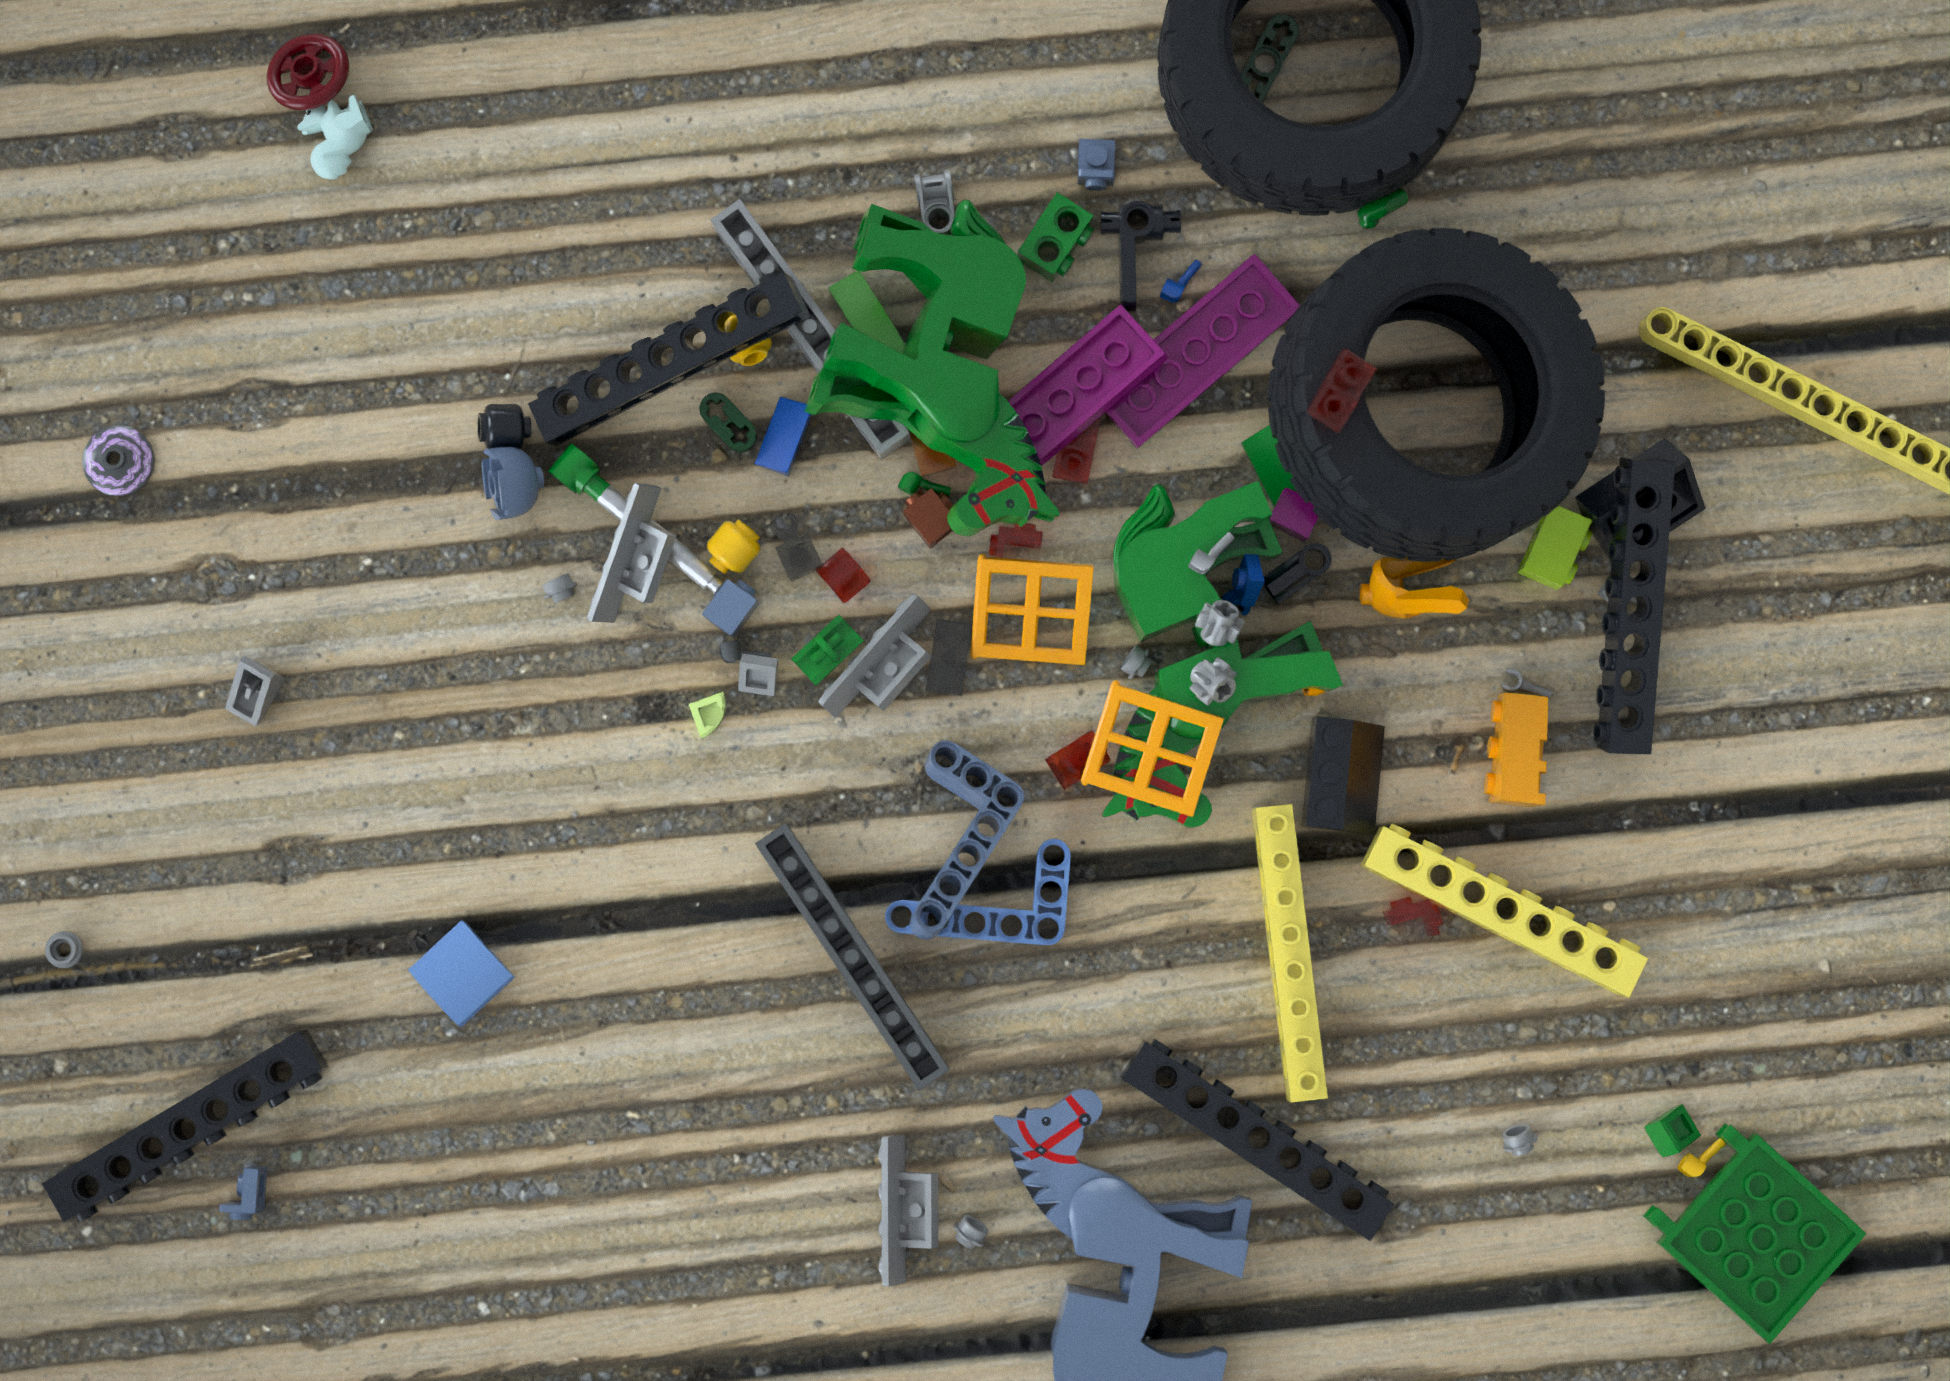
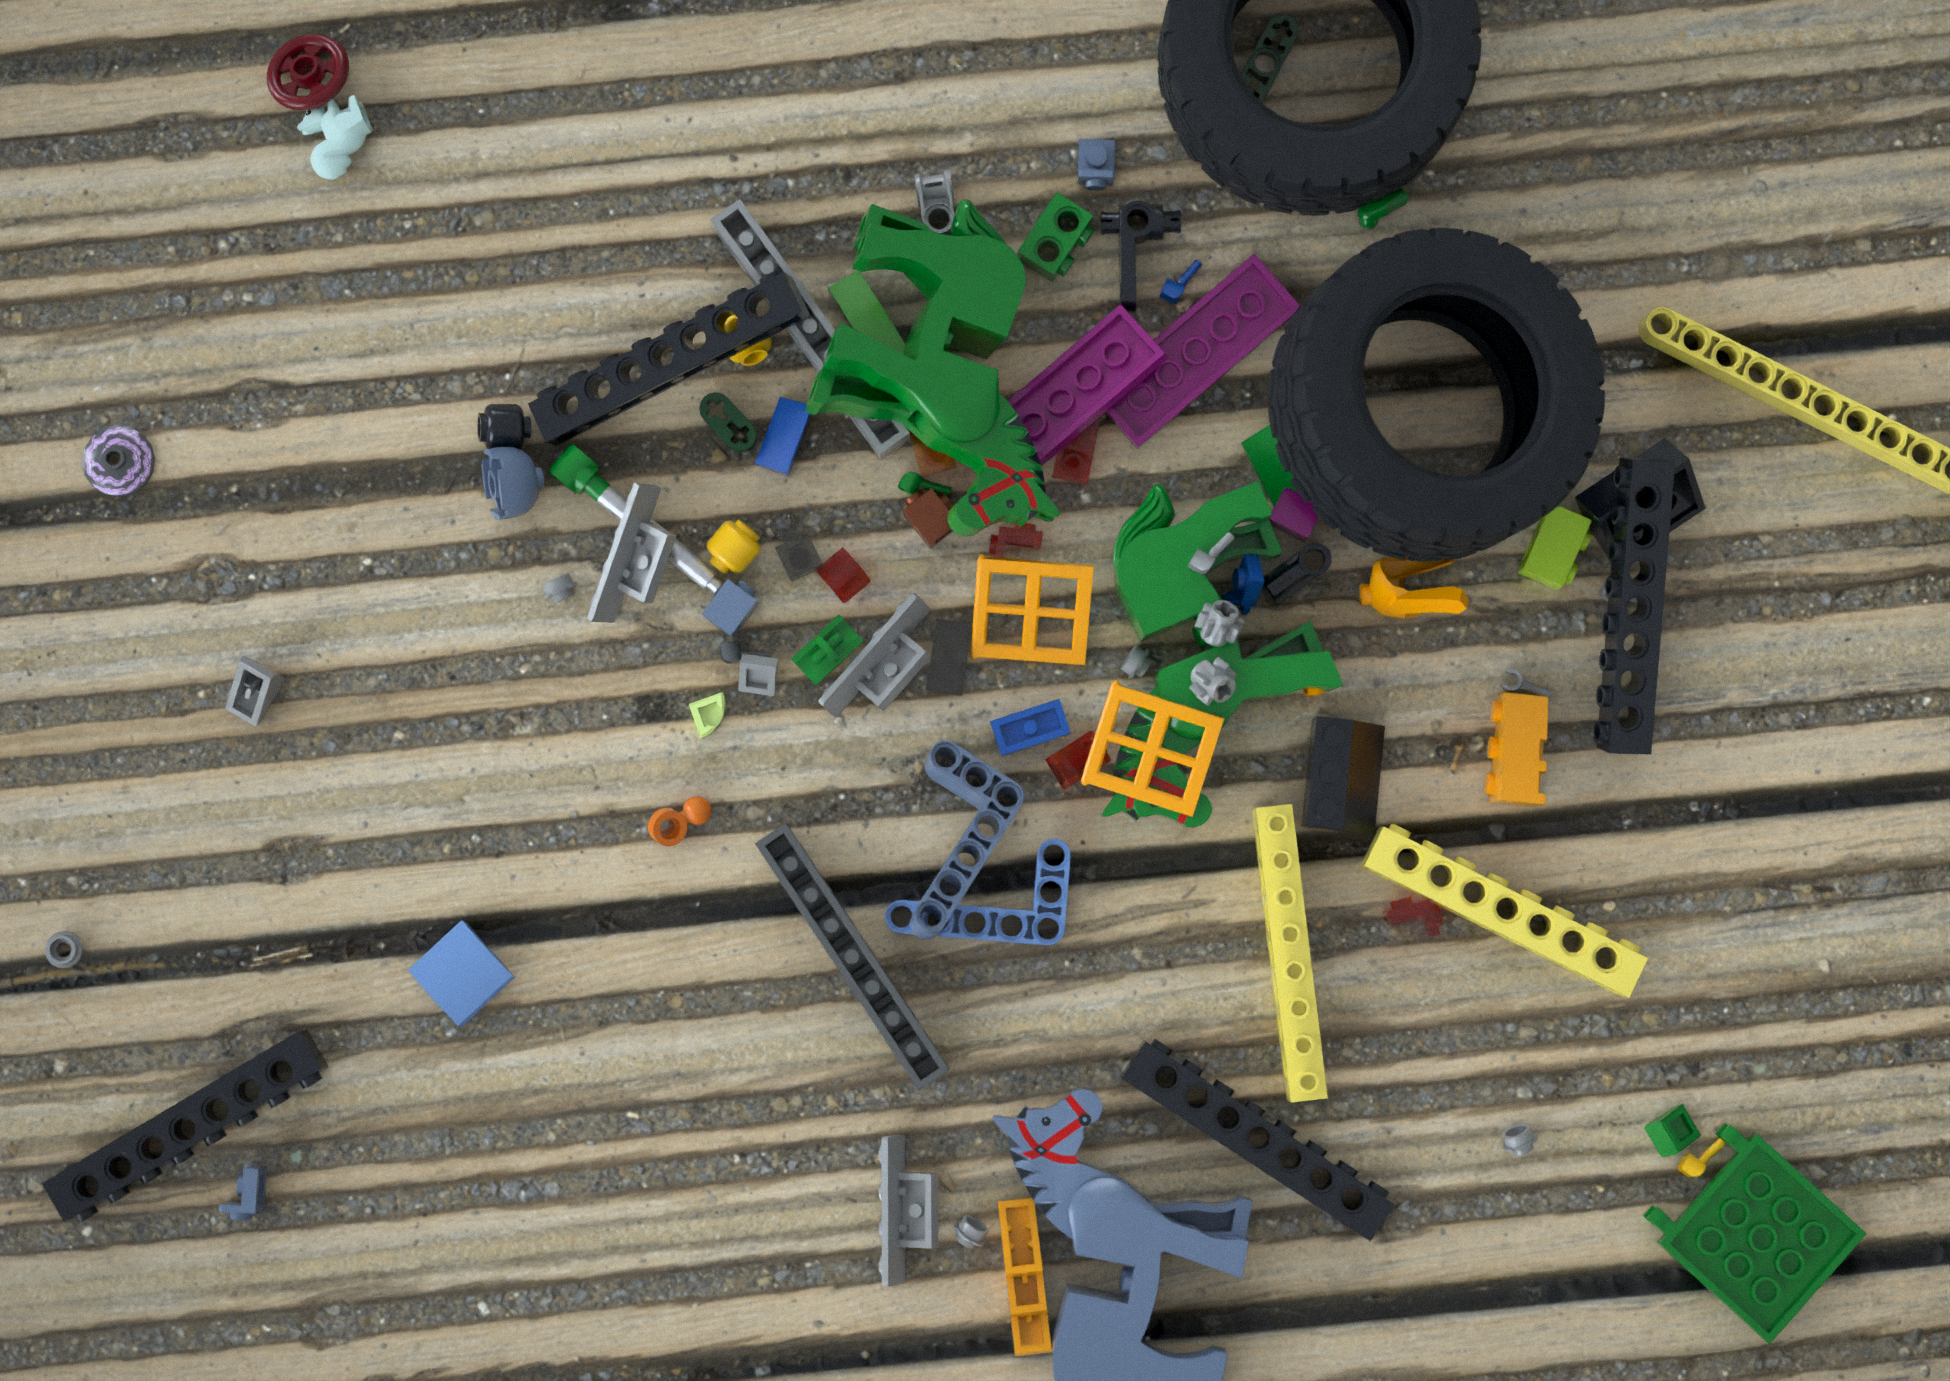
(695, 811): none -> orange plate
(1024, 1277): none -> light orange slope
(1030, 727): none -> blue plate
(1340, 390): clear red slope -> none

